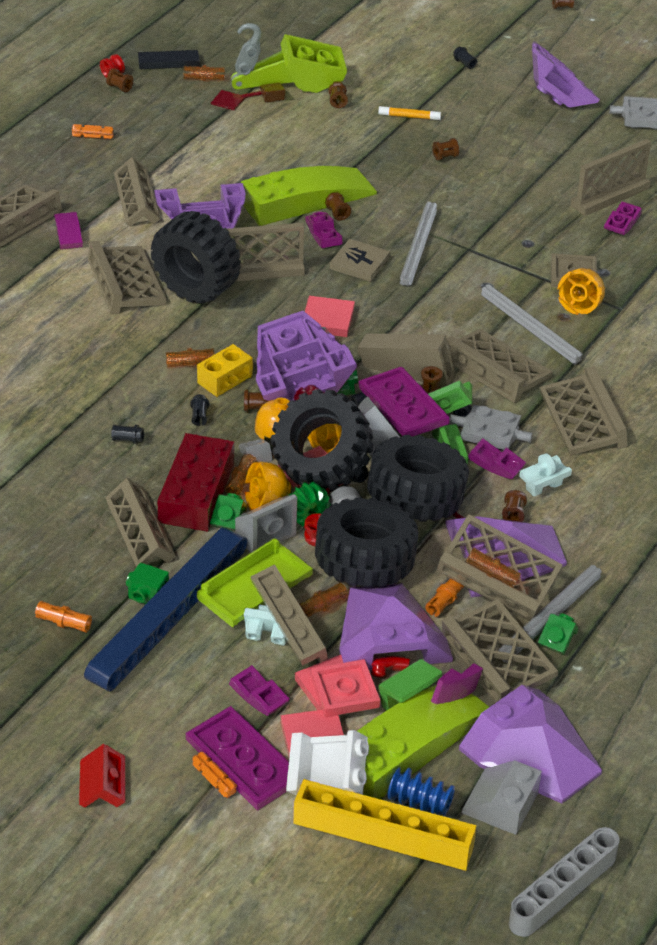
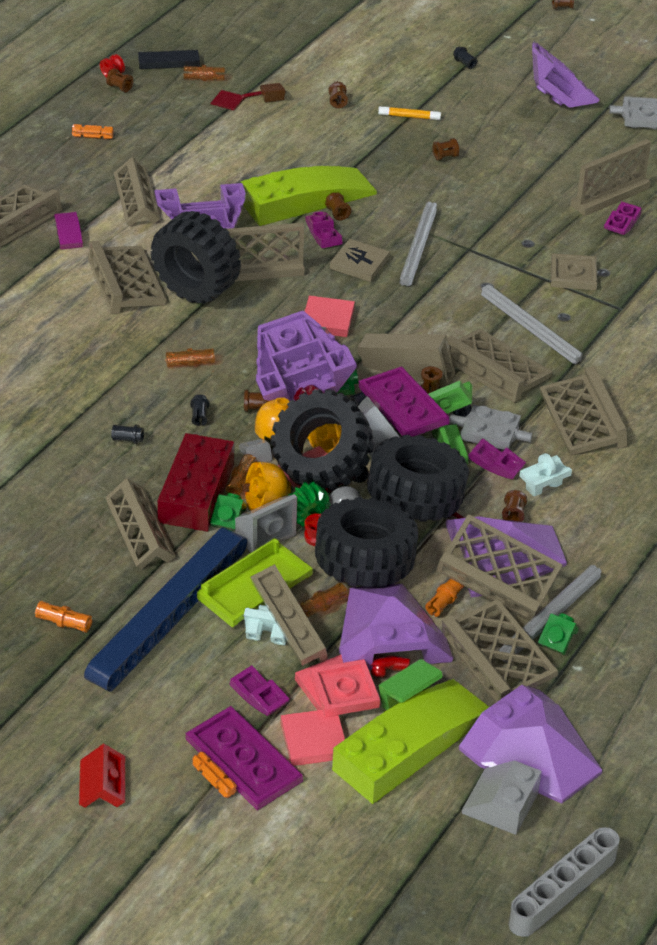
(145, 582): green brick -> none
(224, 370): yellow brick -> none
(302, 61): lime slope -> none
(328, 761): white panel -> none
(384, 824): yellow brick -> none
(420, 794): blue piece -> none
(455, 685): magenta slope -> none
(493, 567): clear orange pin -> none
(581, 291): light orange cylinder -> none

